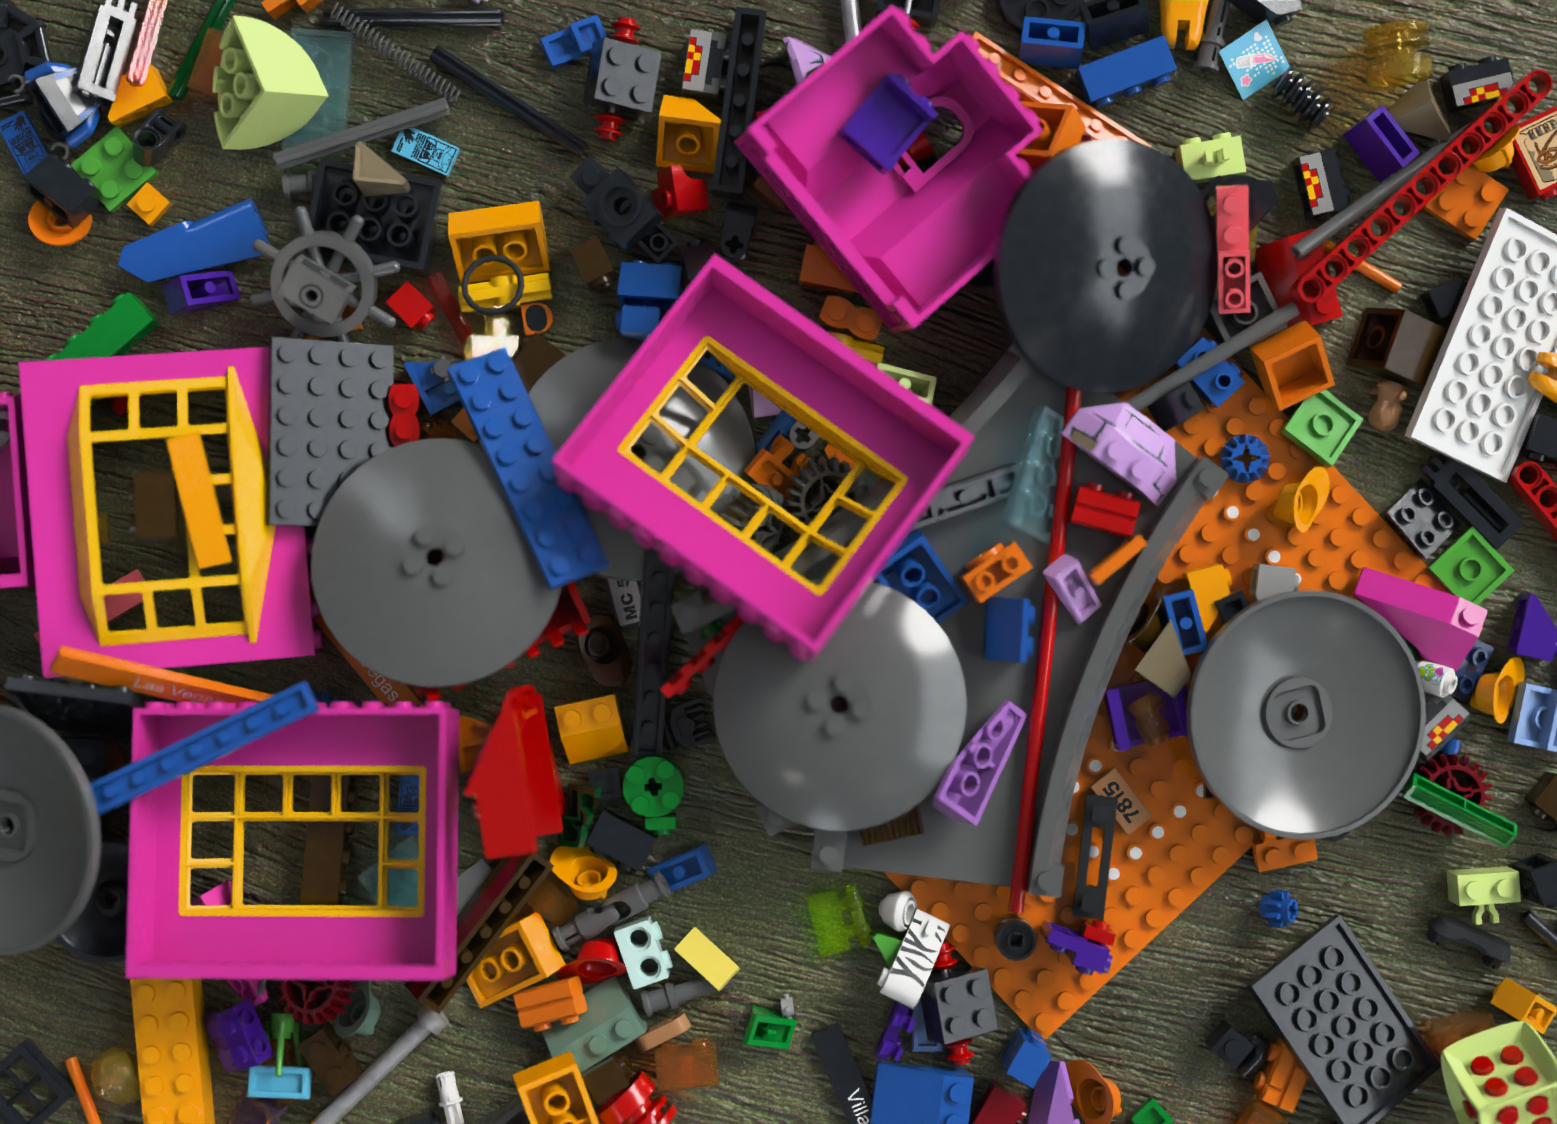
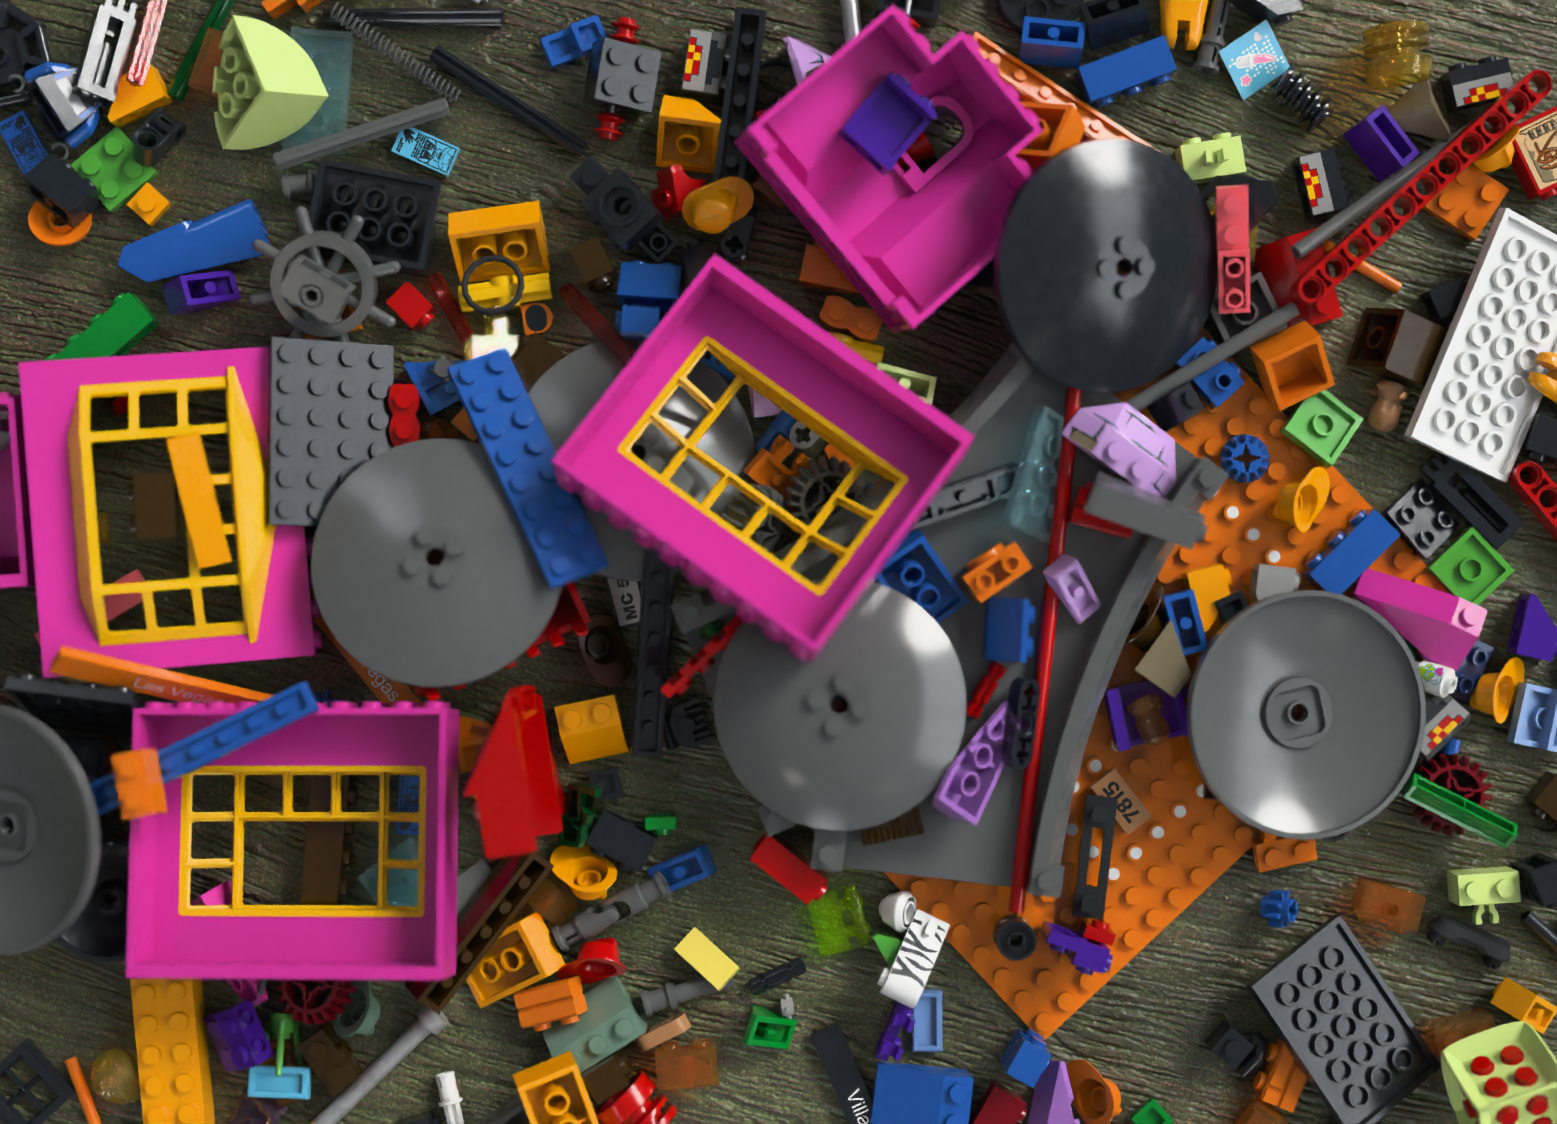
(139, 784): none -> orange brick
(374, 175): dark tan slope -> none
(597, 323): none -> clear red axle
(635, 953): light aqua brick -> none
(643, 799): green brick -> none
(718, 204): none -> light orange piece
(777, 975): none -> black axle
(789, 867): none -> red brick
(957, 1005): brick -> none
(985, 689): none -> red axle
(1025, 745): none -> black beam
(1116, 559): orange tile -> none
(1144, 511): none -> dark grey slope
(1351, 552): none -> blue brick
(1388, 905): none -> clear orange brick

